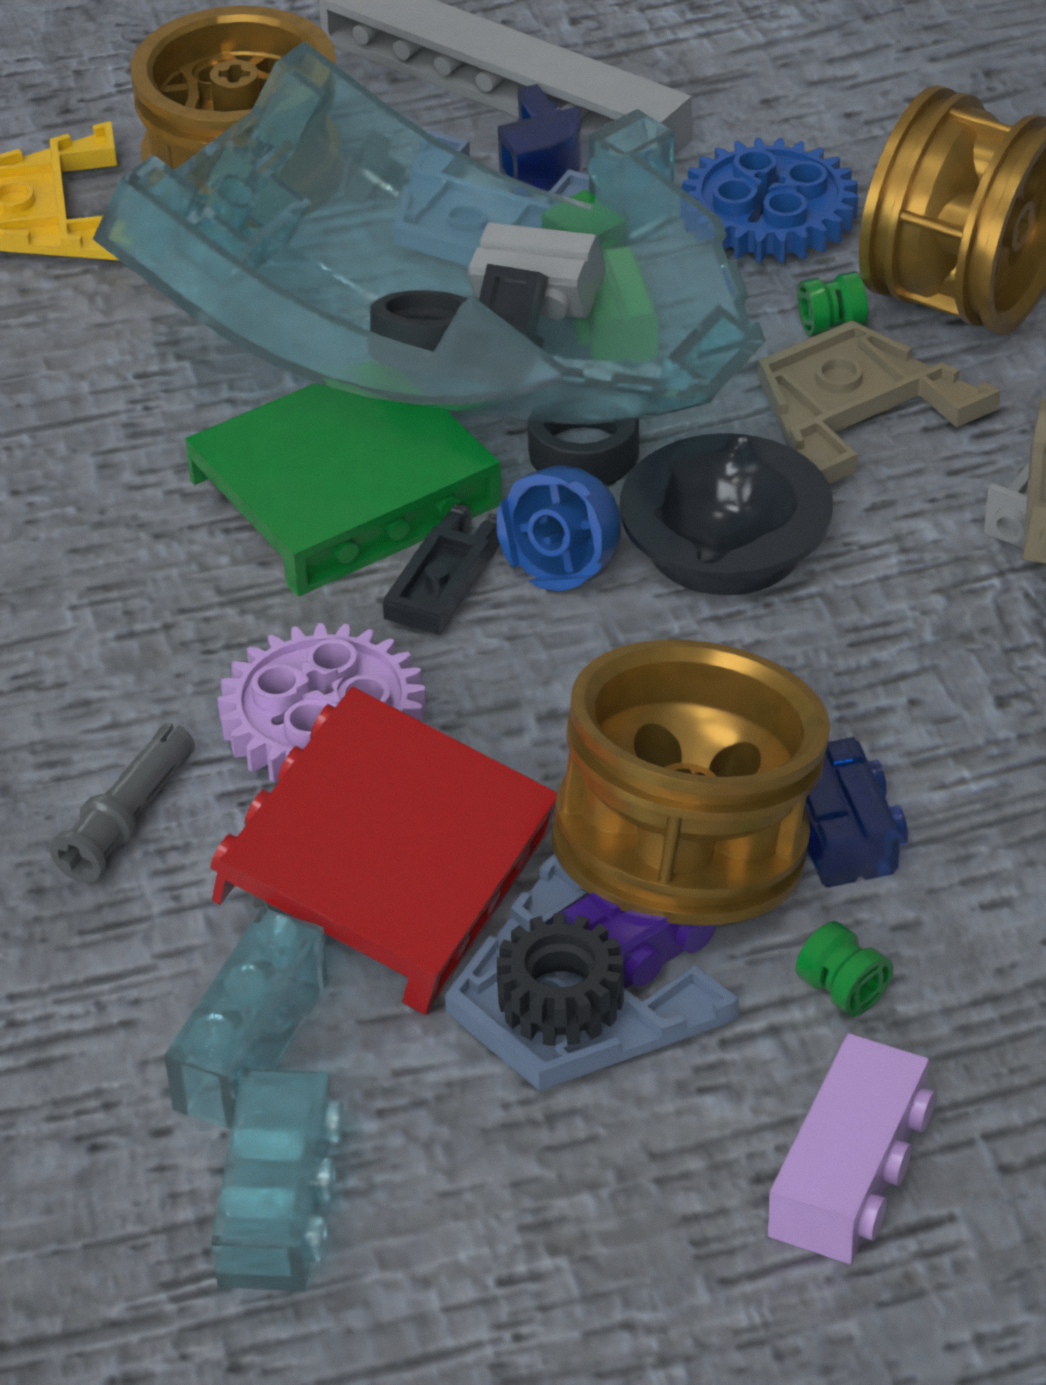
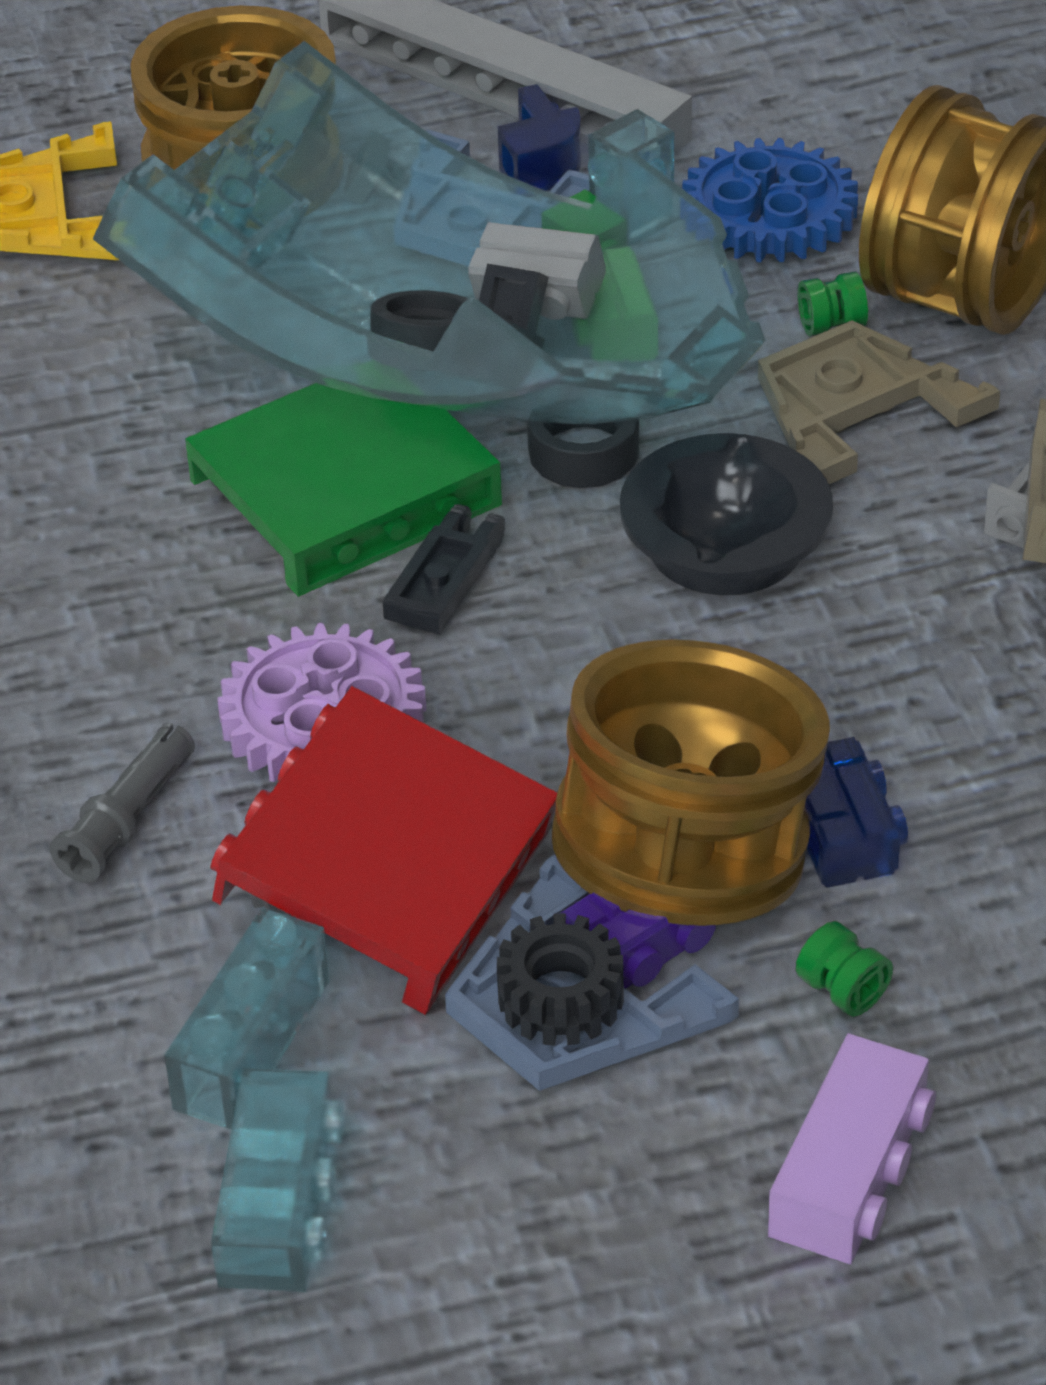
(559, 526): blue cylinder -> none

